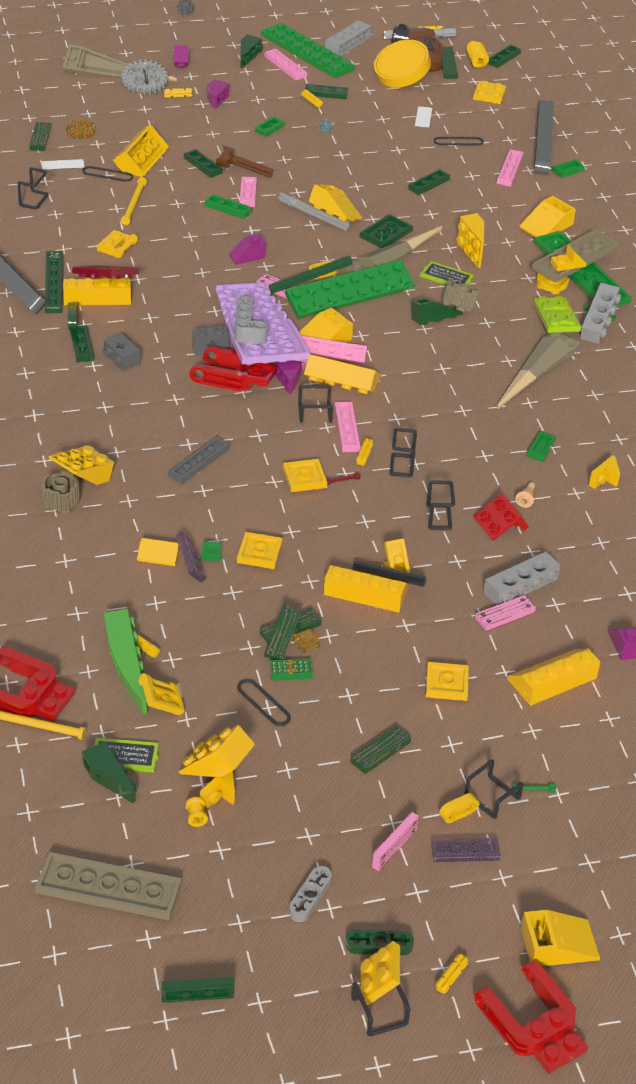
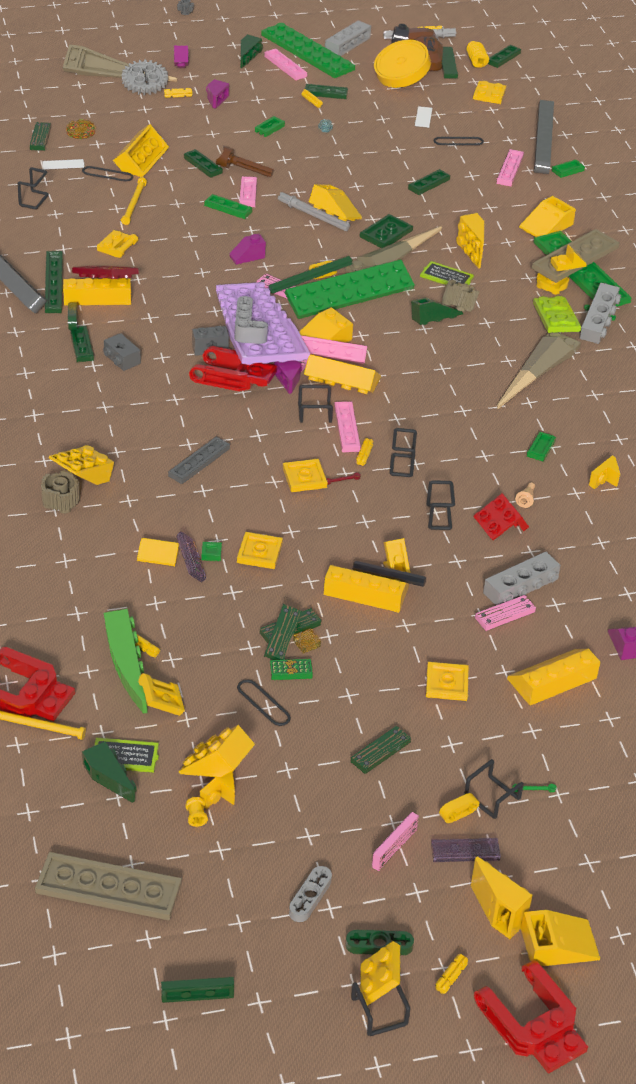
(500, 898): none -> yellow slope

